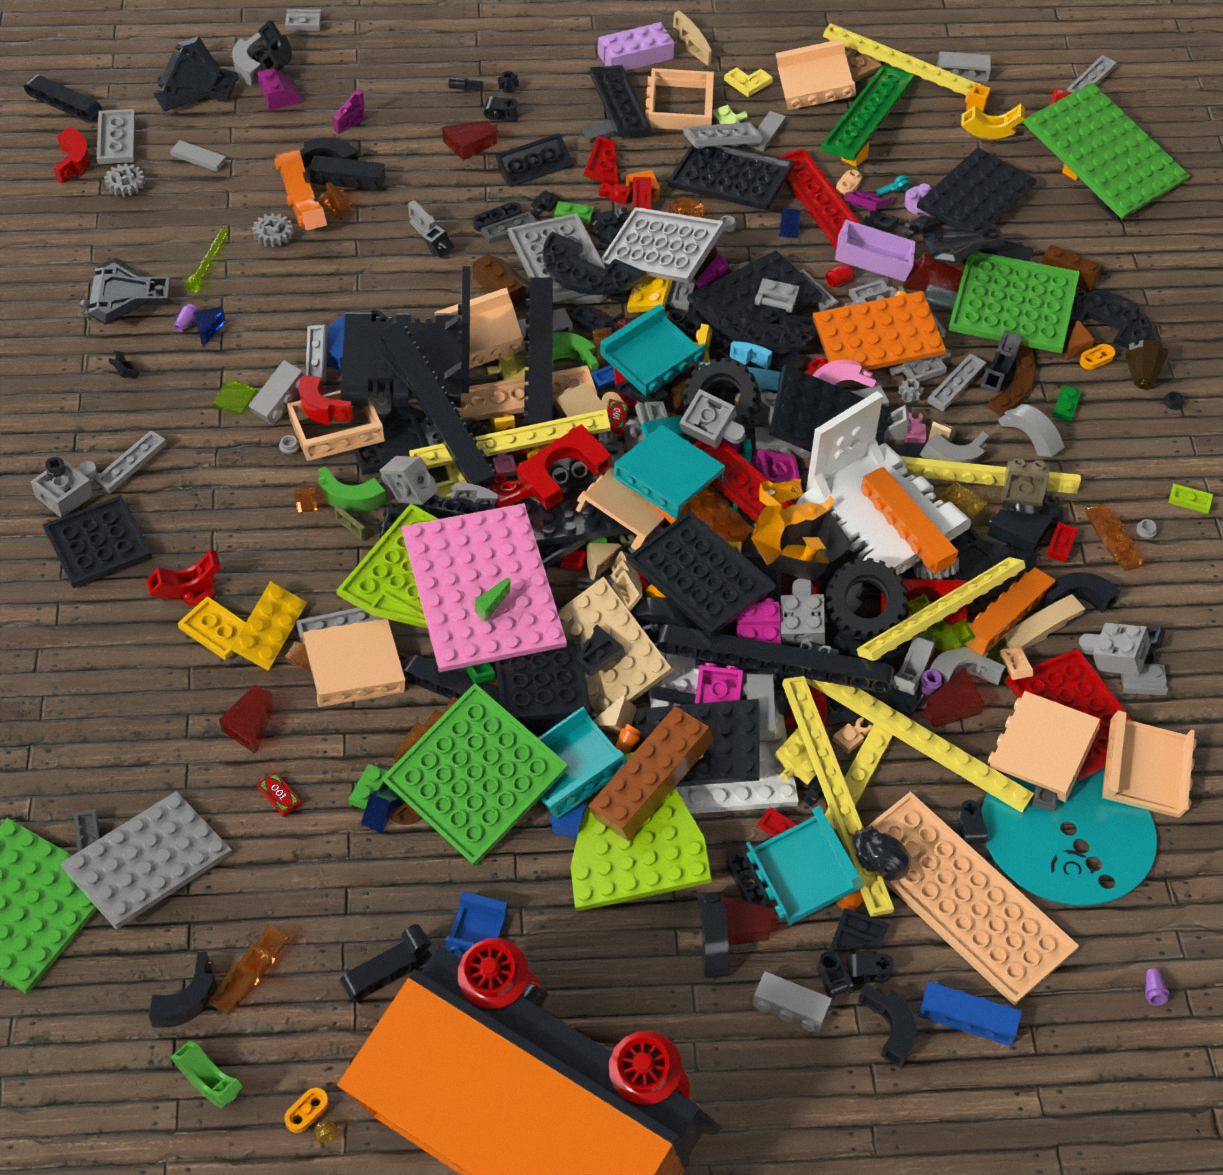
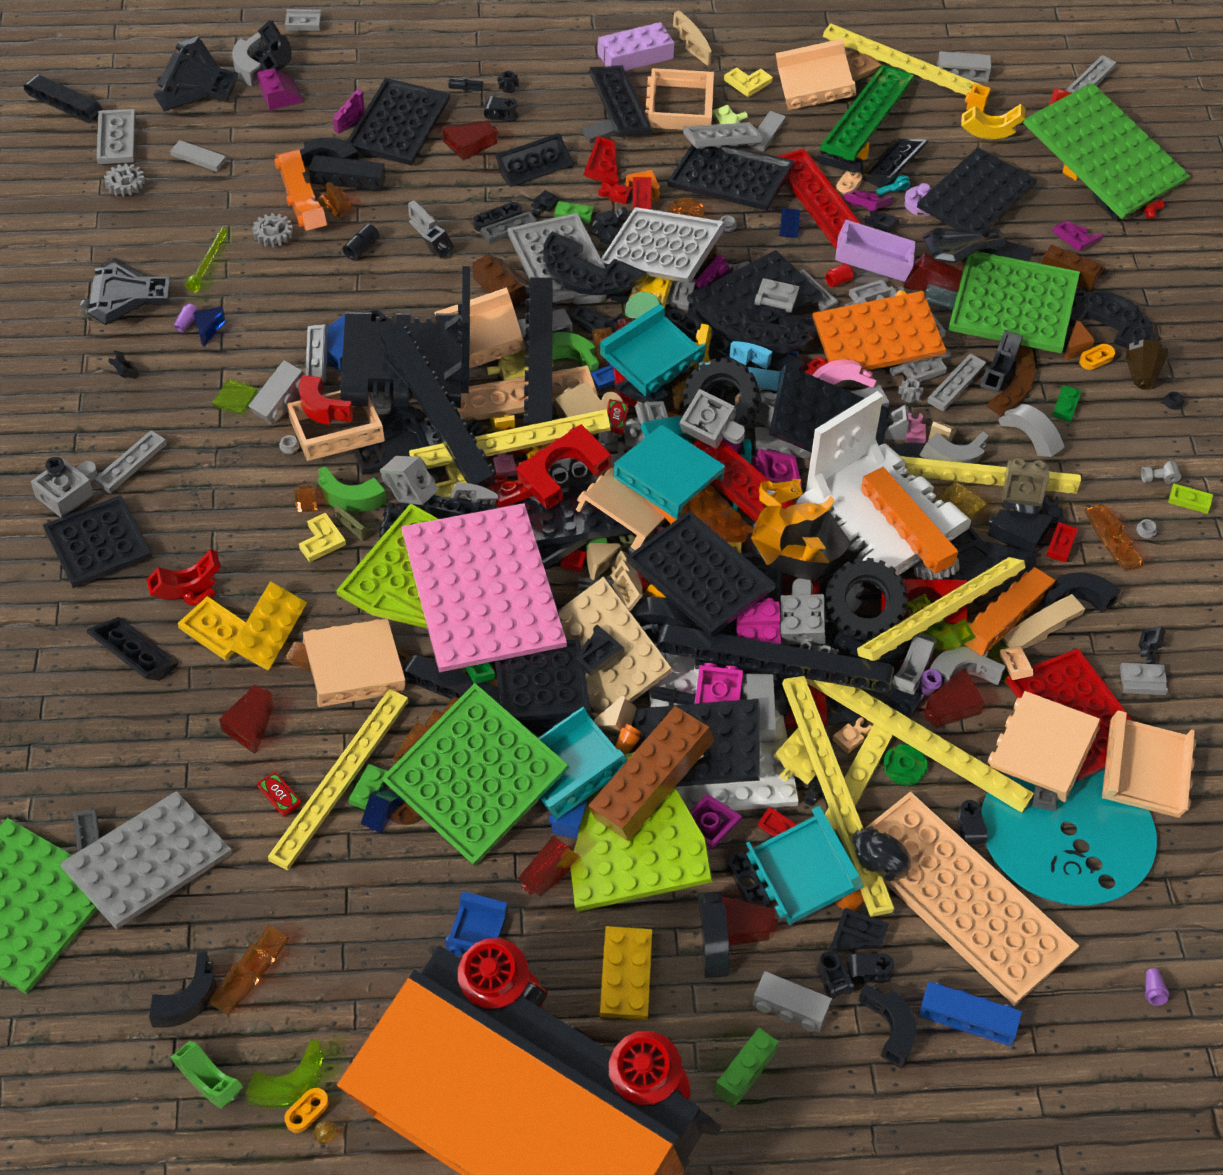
(78, 160): red arch -> none
(133, 648): none -> black slope
(285, 1090): none -> clear neon green arch
(325, 541): none -> light yellow plate
(337, 780): none -> light yellow plate
(339, 618): light grey plate -> none
(360, 242): none -> black pin
(388, 965): black beam -> none
(398, 121): none -> black plate
(490, 600): bright green slope -> none
(548, 867): none -> clear red slope
(626, 973): none -> yellow plate
(640, 304): none -> tile
(714, 819): none -> magenta slope
(746, 1067): none -> bright green brick
(840, 163): none -> black beam
(893, 161): none -> black slope
(905, 765): none -> green tile
(920, 225): black plate -> none
(1076, 235): none -> magenta wing
(1118, 648): light grey brick -> none
(1152, 207): none -> red arm
(1169, 473): none -> light grey leg

